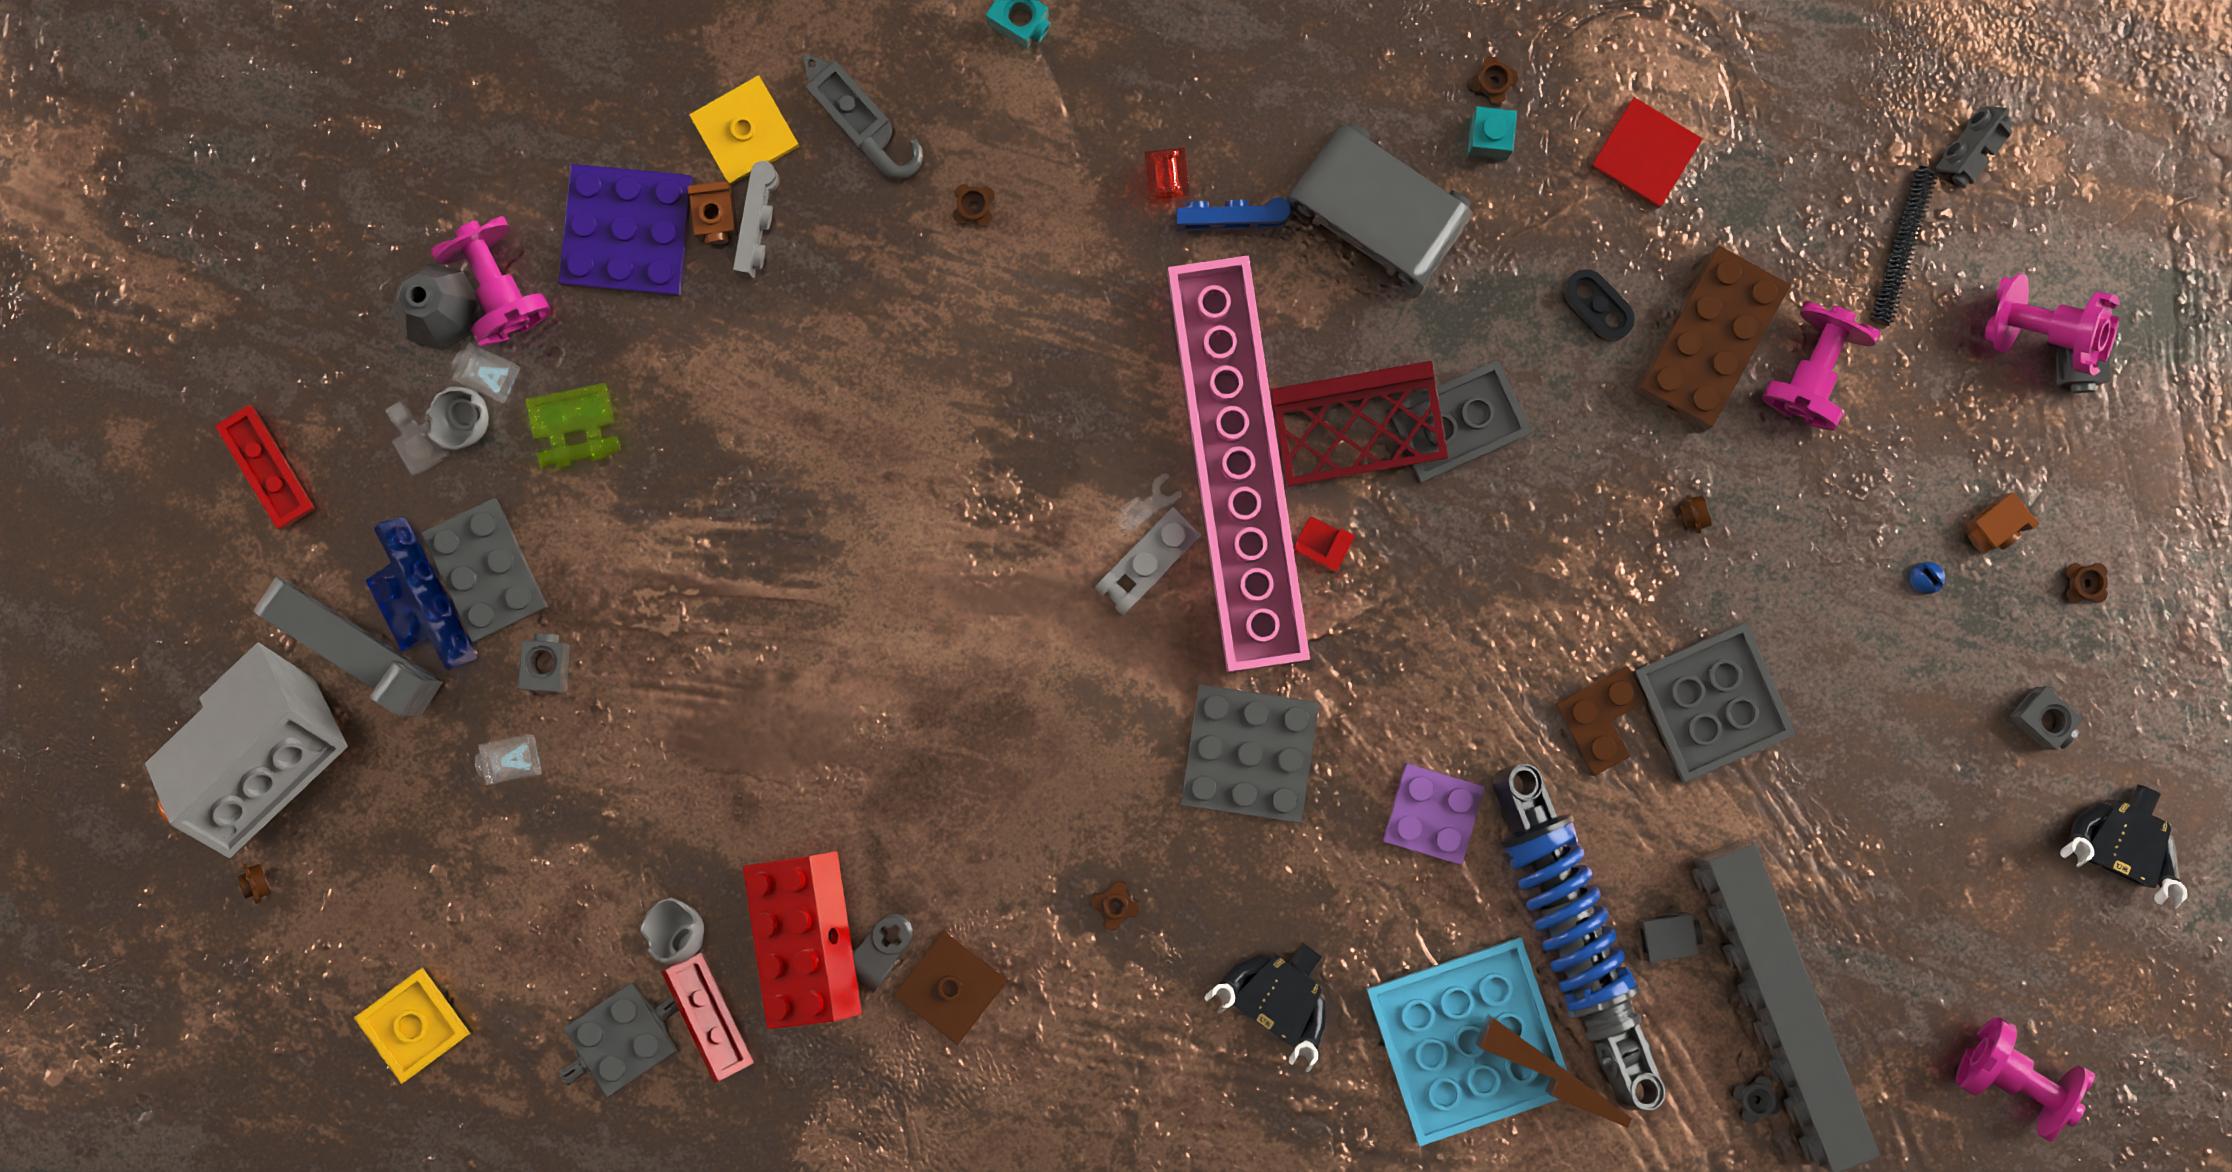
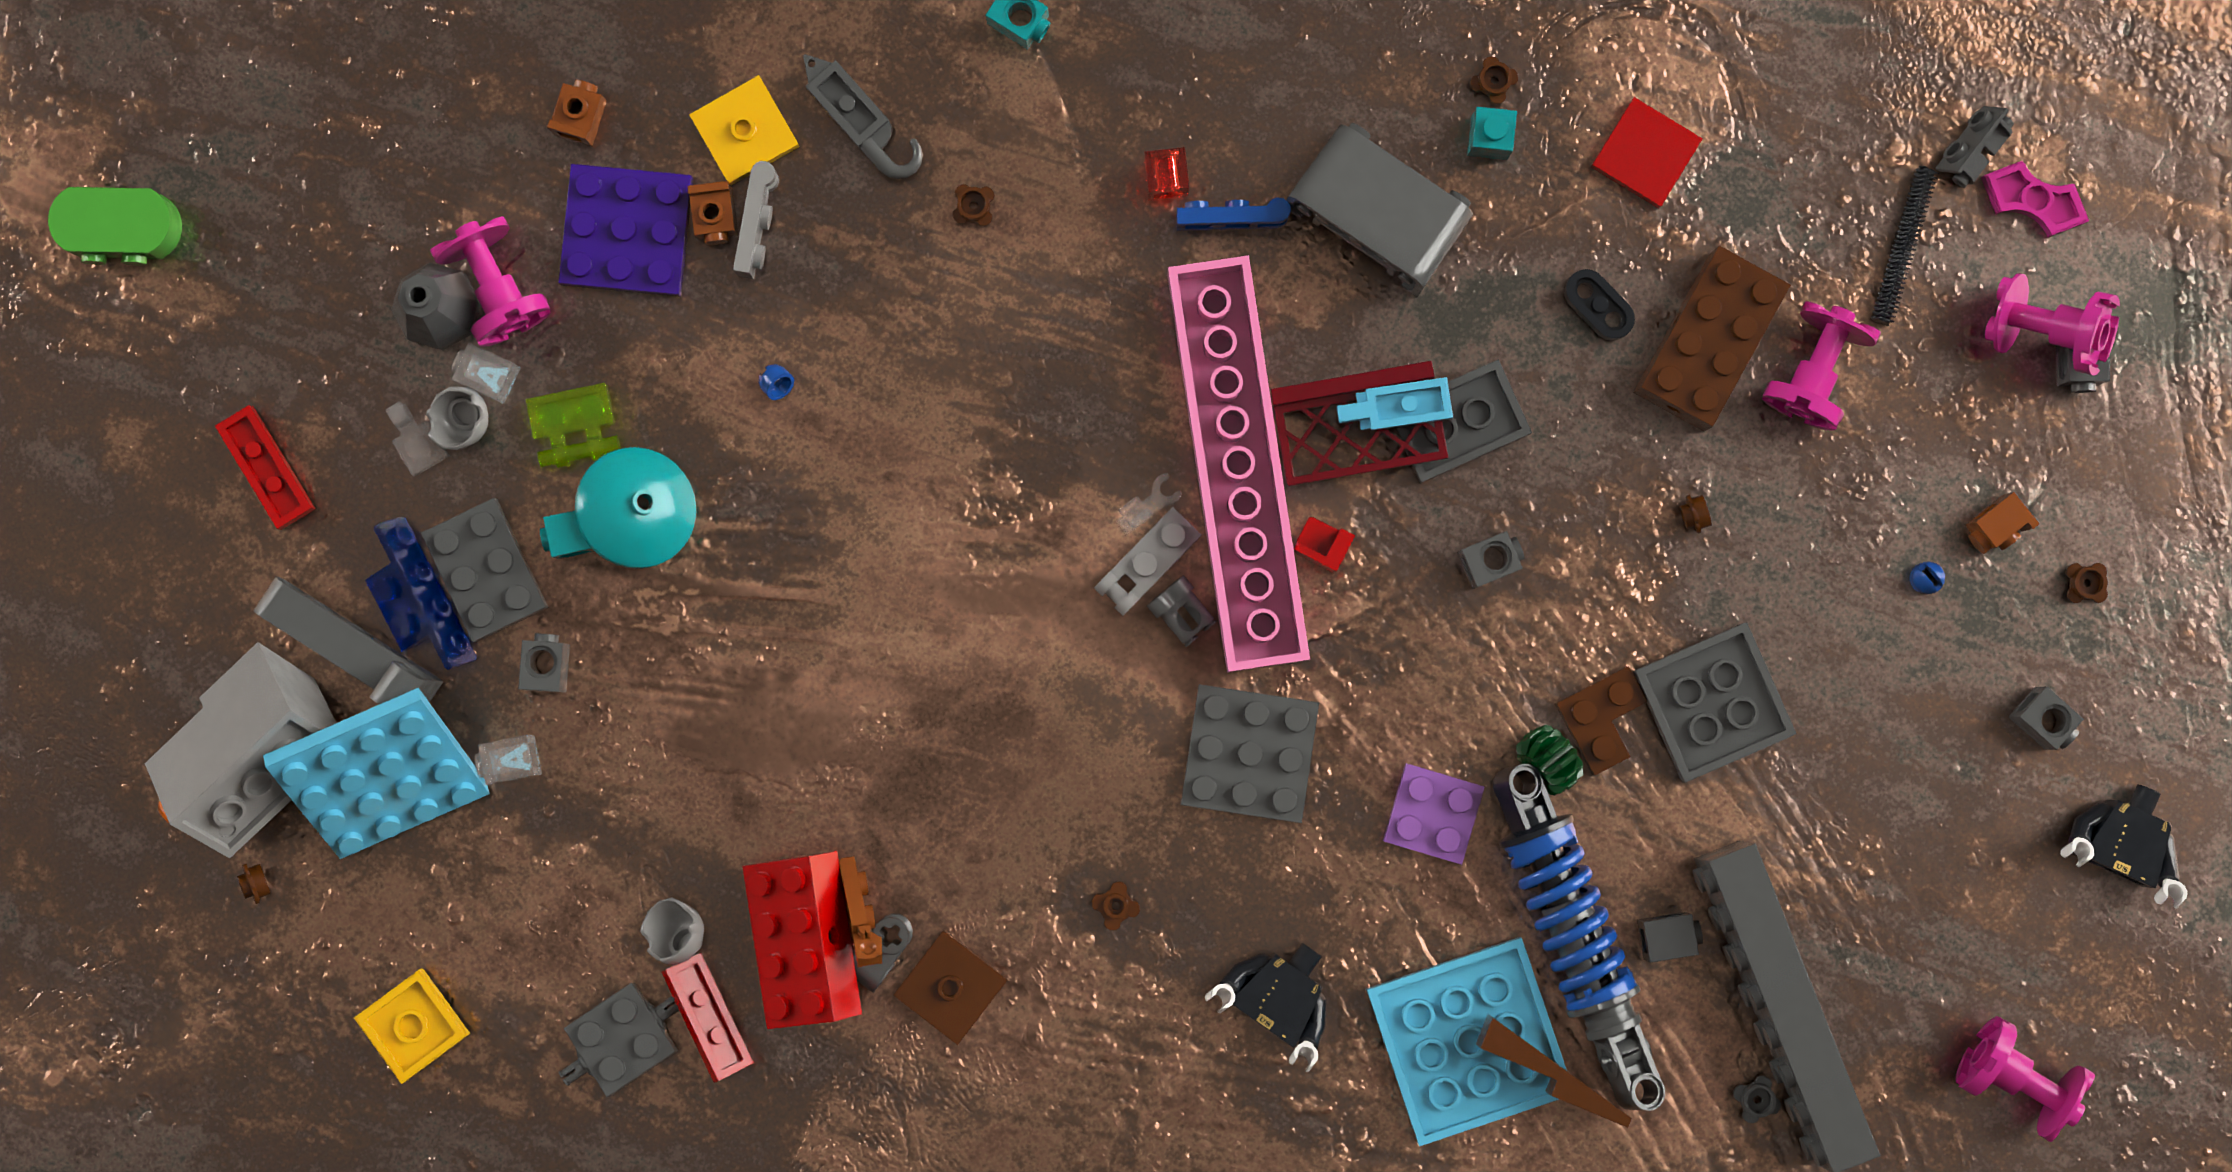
(114, 224): none -> bright green brick
(377, 773): none -> medium azure plate
(563, 536): none -> teal brick
(580, 126): none -> dark orange brick
(616, 524): none -> teal dish
(779, 389): none -> blue hinge
(860, 916): none -> dark orange hinge
(1173, 598): none -> dark grey piece
(1399, 405): none -> medium azure hinge
(1474, 564): none -> dark grey brick
(1552, 757): none -> dark green gear
(2049, 205): none -> dark pink tile

